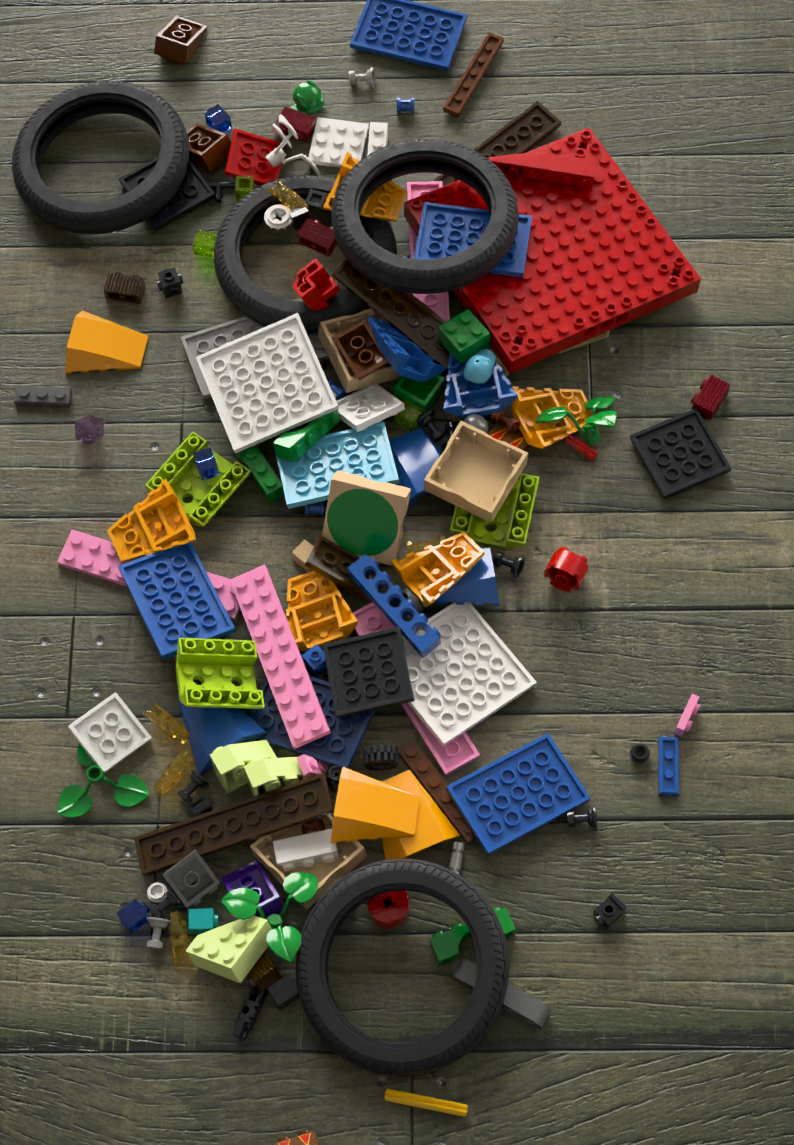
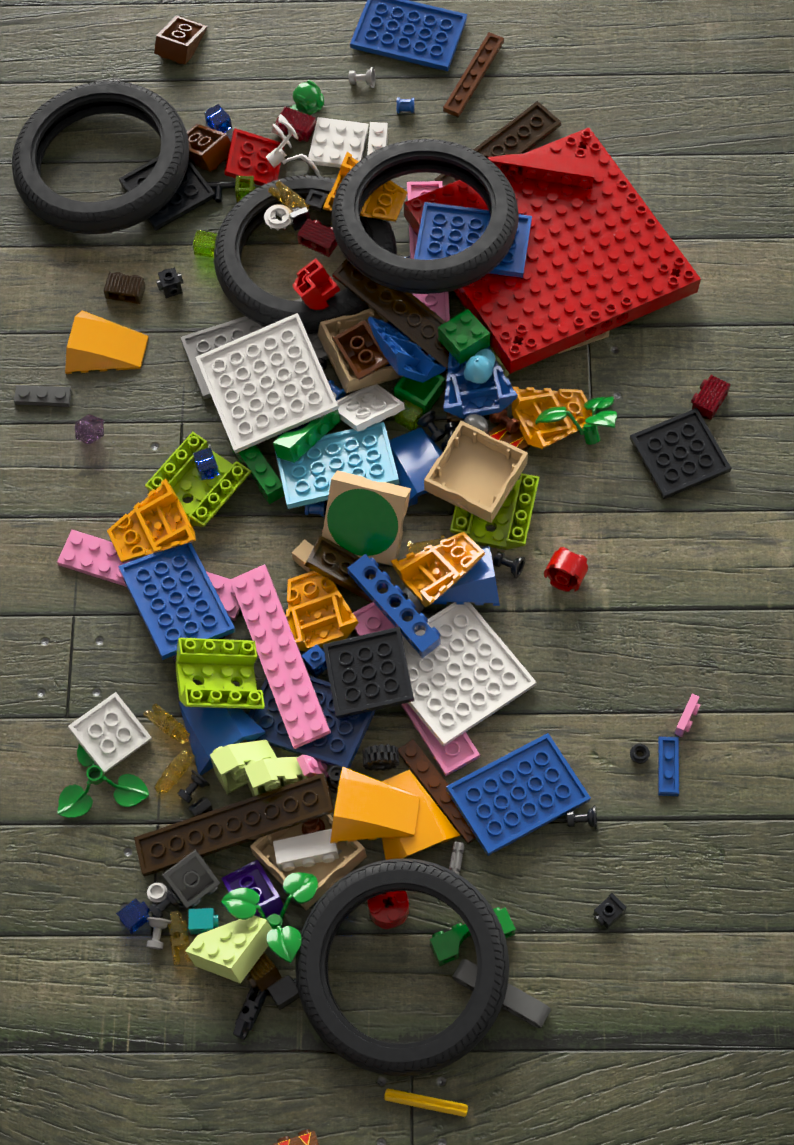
(581, 447): red axle -> none

